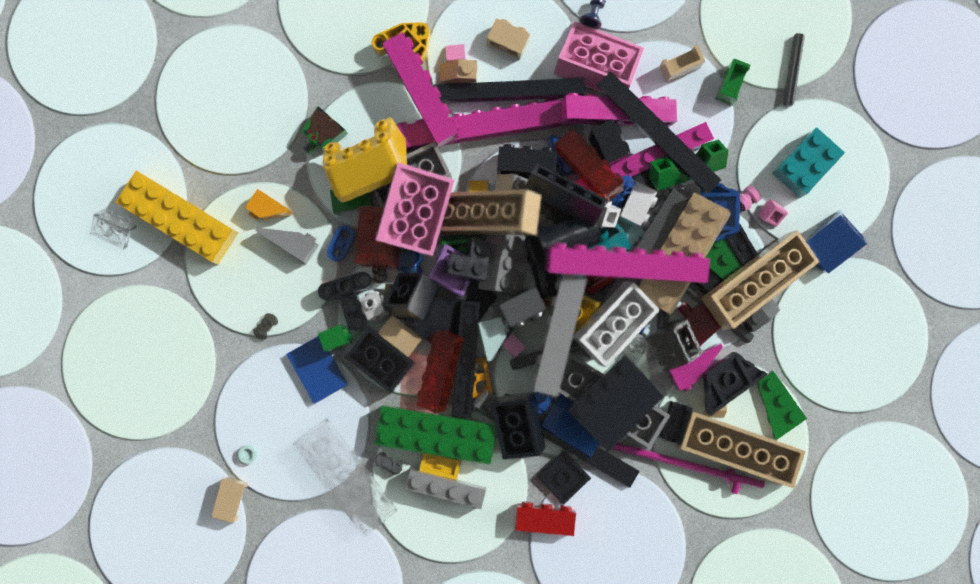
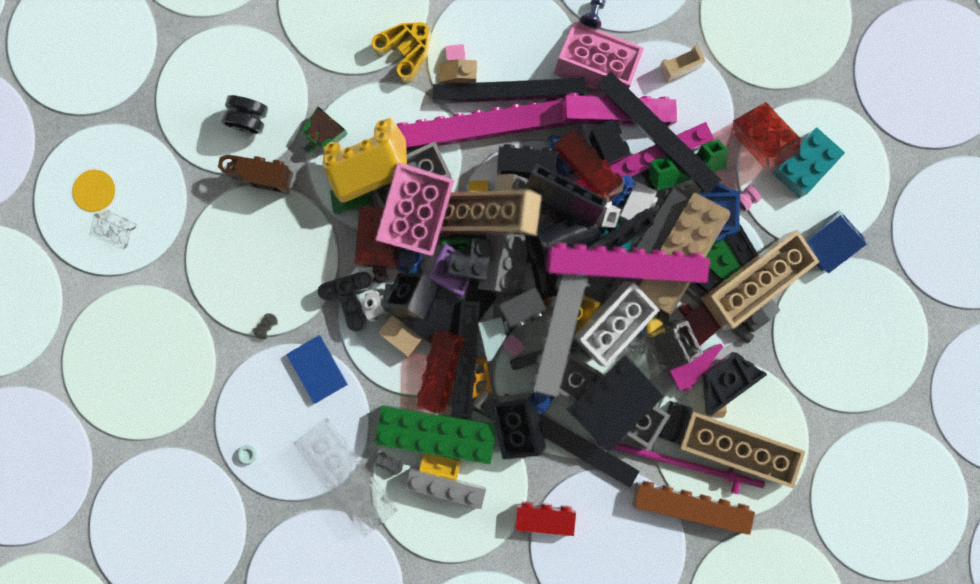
(93, 190): none -> yellow sticker
(177, 217): yellow brick -> none
(229, 499): tan panel -> none
(244, 114): none -> black wheel
(258, 172): none -> reddish brown brick
(265, 207): light orange slope -> none
(293, 242): light grey slope -> none
(335, 338): green brick -> none
(339, 242): blue plate -> none
(380, 360): black brick -> none
(421, 90): dark pink brick -> none
(508, 38): tan brick -> none
(563, 477): black tile -> none
(567, 428): blue tile -> none
(595, 283): red plate -> none
(626, 231): none -> black plate
(653, 325): none -> yellow slope
(693, 508): none -> dark orange brick
(732, 81): green panel -> none
(766, 136): none -> clear red brick
(772, 213): bright pink slope -> none
(779, 405): green wing -> none
(793, 69): dark grey axle -> none

